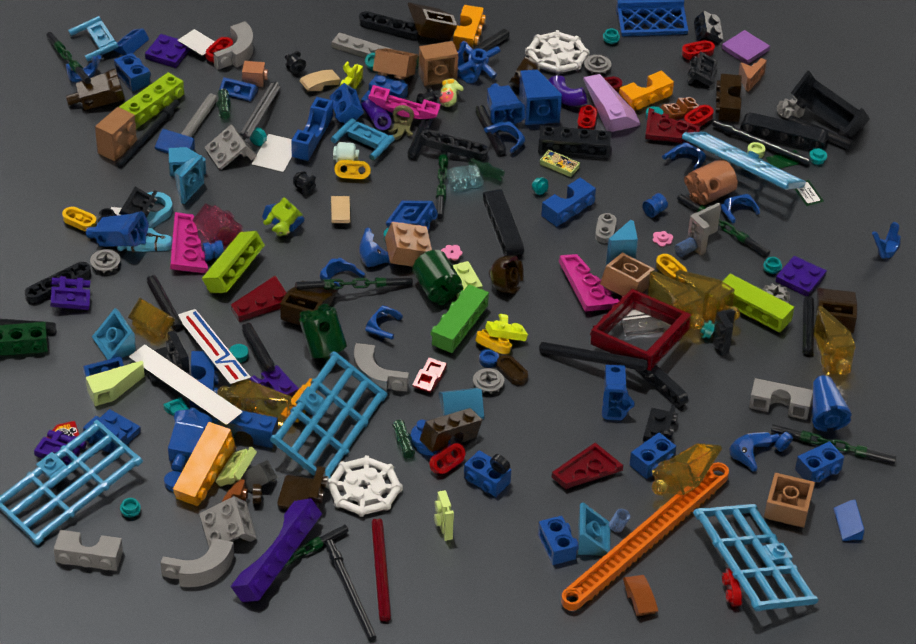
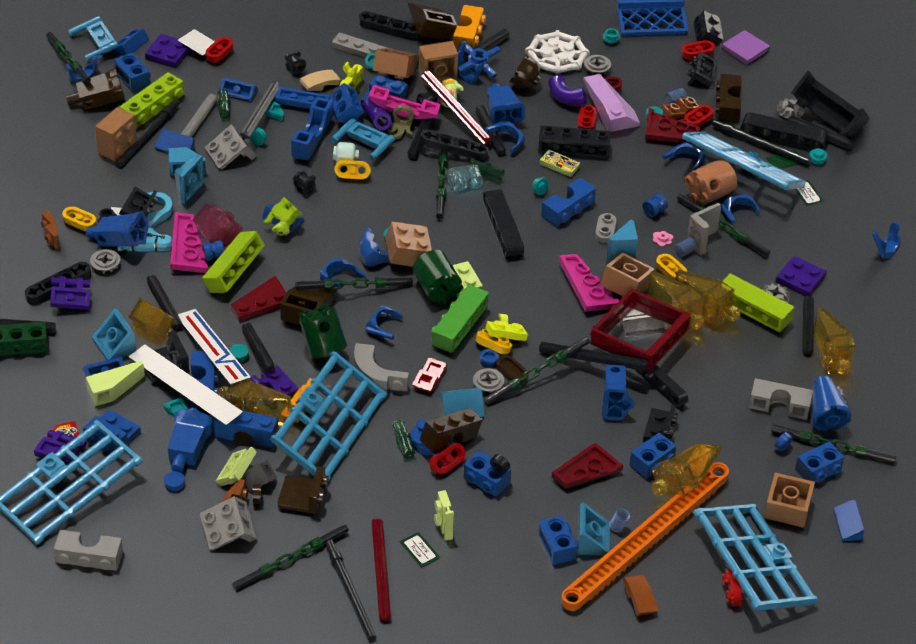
(50, 228): none -> dark orange slope
(130, 507): teal plate -> none
(201, 570): light grey arch -> none
(205, 464): light orange wedge -> none
(240, 51): light grey arch -> none
(254, 73): nougat brick -> none
(257, 578): dark purple arch -> none
(274, 153): white sticker -> none
(275, 112): none -> teal tile
(297, 97): none -> blue plate
(340, 209): tan slope -> none
(368, 477): white plate -> none
(414, 213): blue plate -> none
(419, 549): none -> sticker
(452, 252): bright pink plant -> none
(456, 108): none -> axle
(506, 274): dark brown cylinder -> none
(515, 383): none -> piece
(540, 98): blue slope -> none
(658, 88): light orange arch -> none
(673, 94): none -> medium blue piece
(707, 329): teal plate -> none
(723, 330): black bracket -> none
(743, 447): blue animal -> none
(752, 74): nougat slope -> none
(757, 148): yellowish green tile -> none
(772, 265): teal plate -> none
(840, 305): dark brown slope -> none

